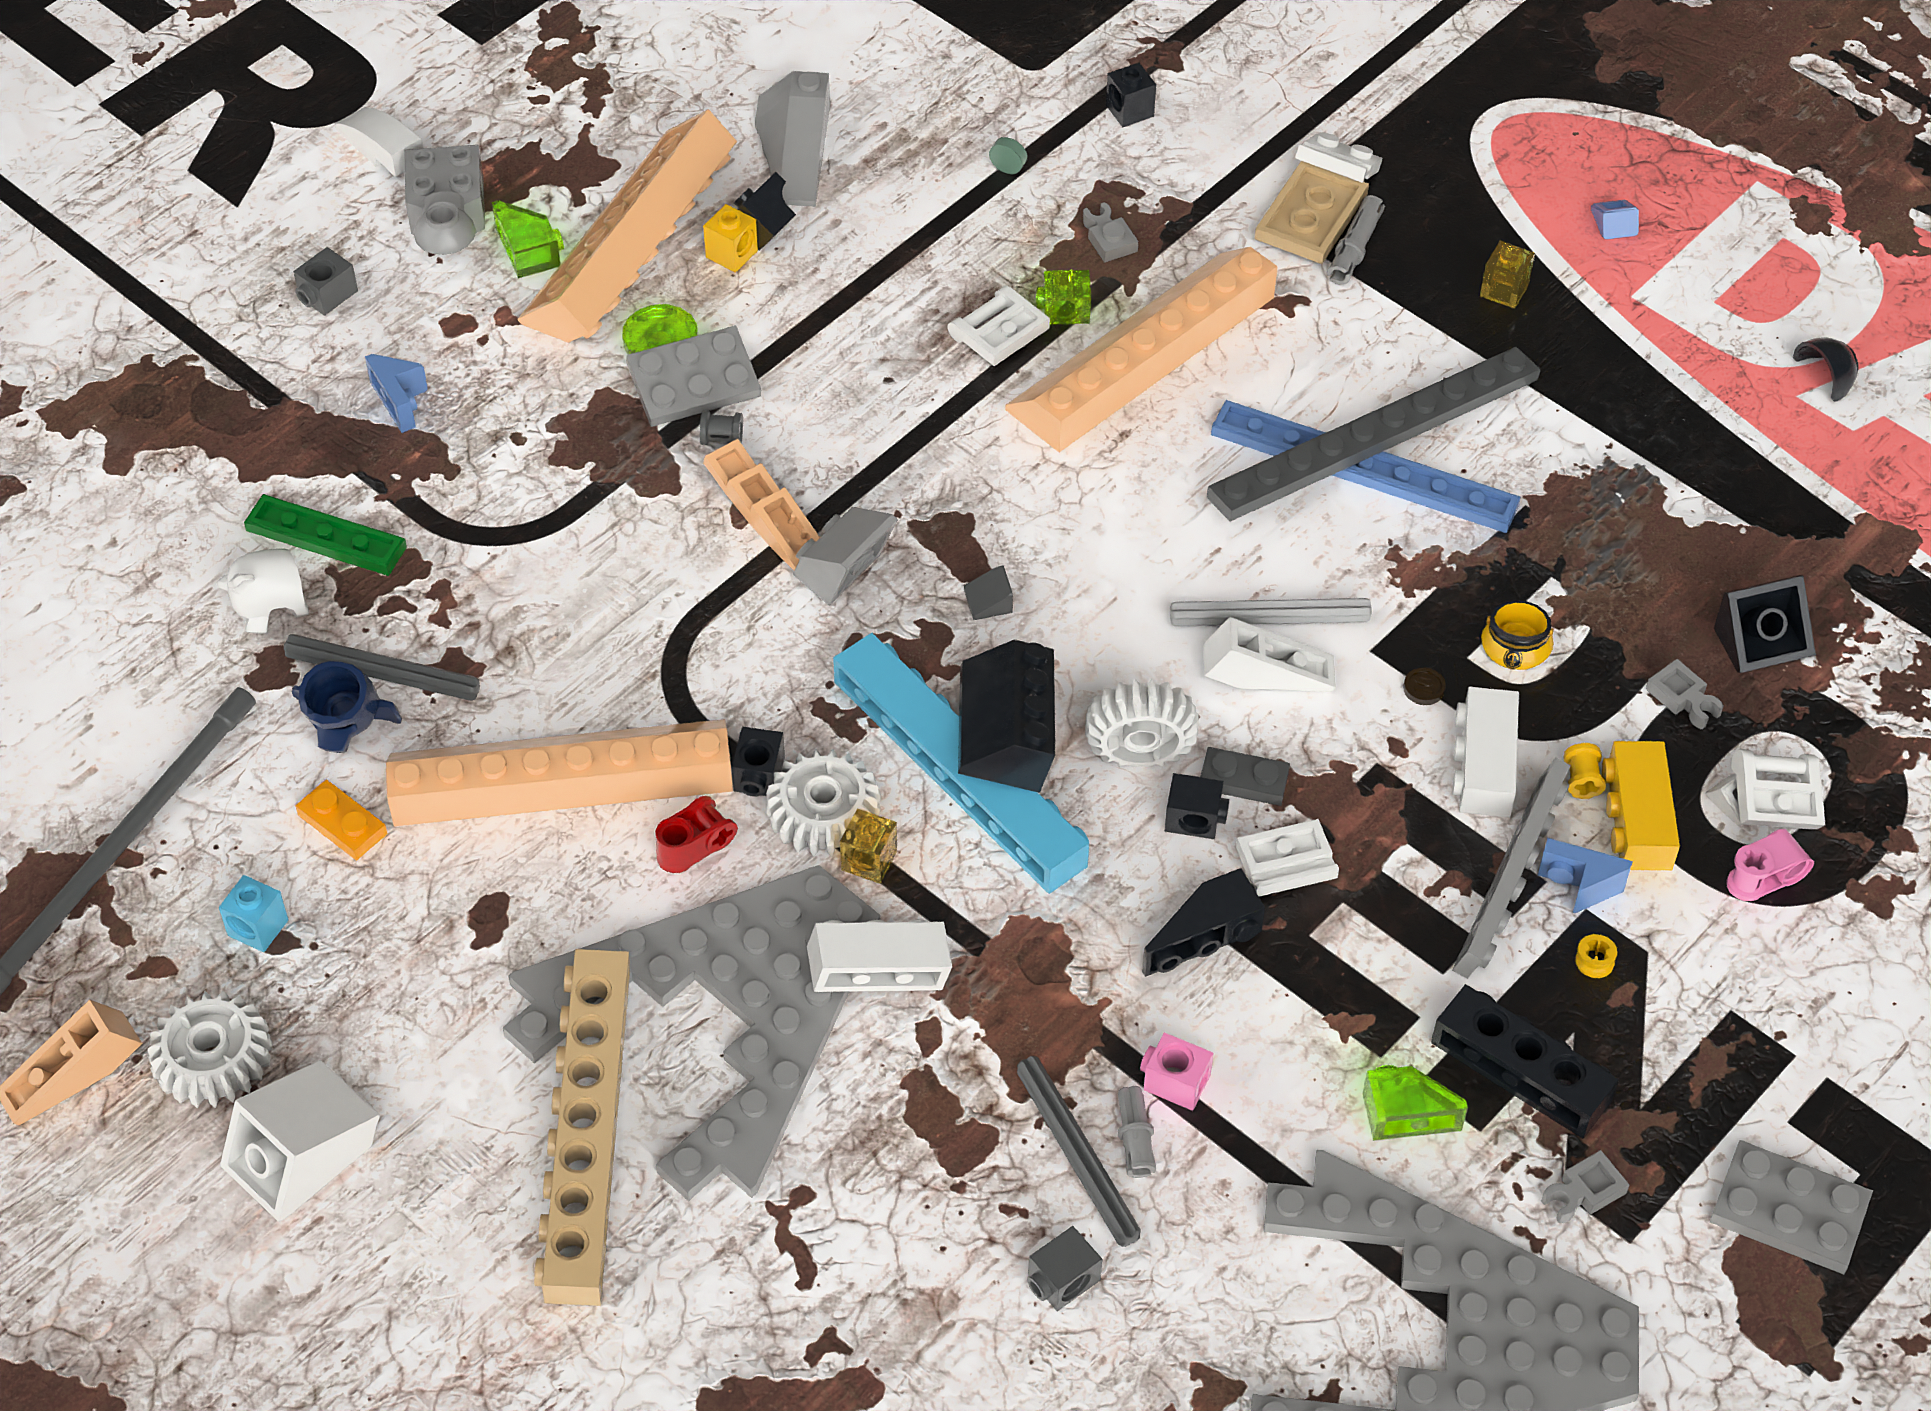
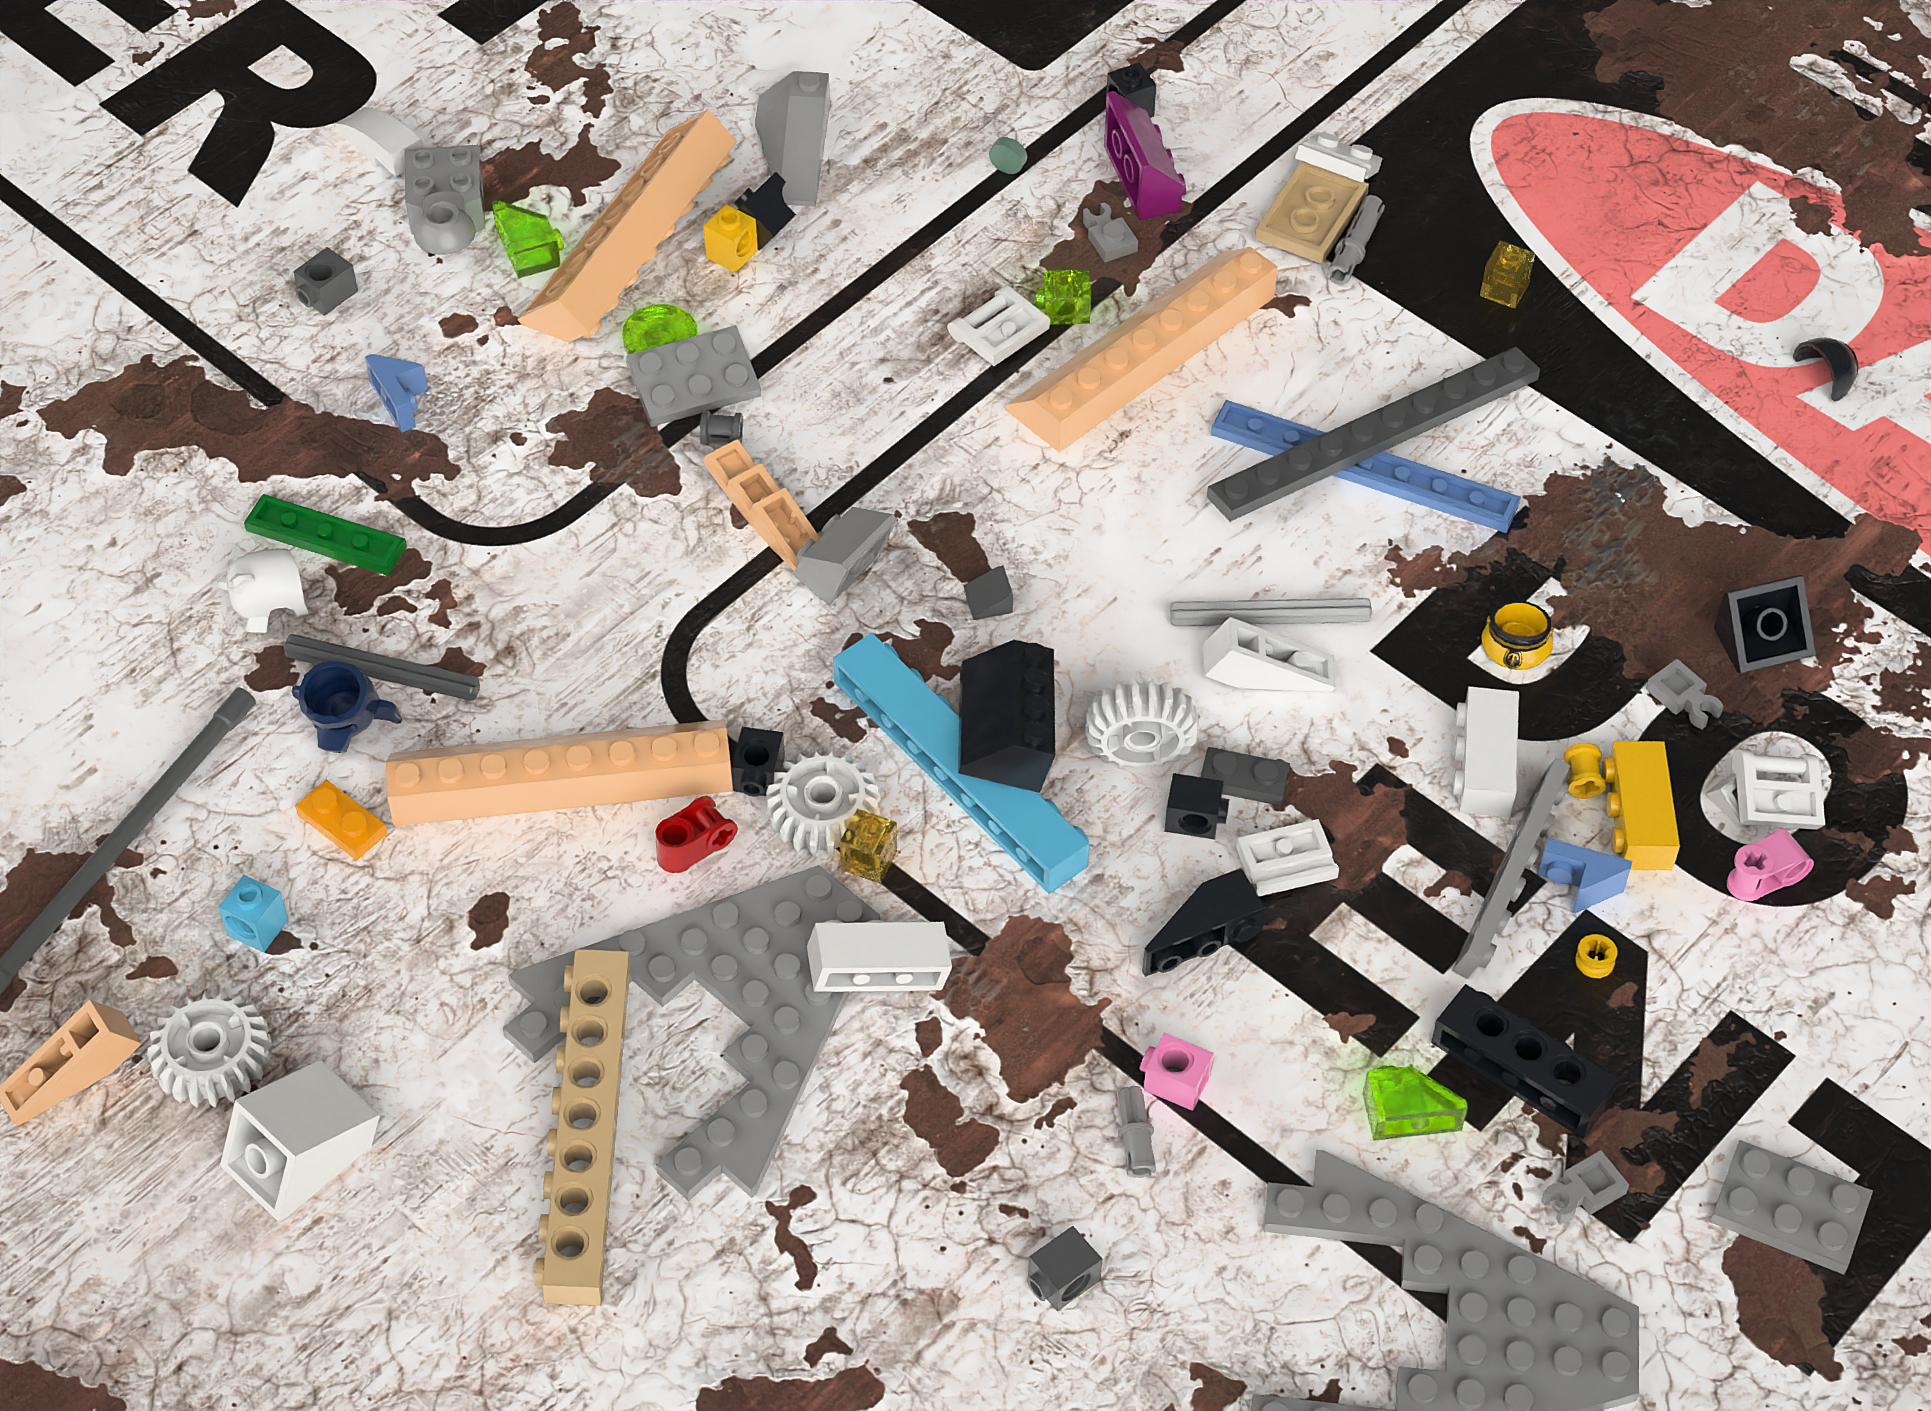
(1078, 1151): dark grey axle -> none
(1141, 159): none -> magenta slope
(1424, 686): dark brown piece -> none
(1616, 219): slope -> none

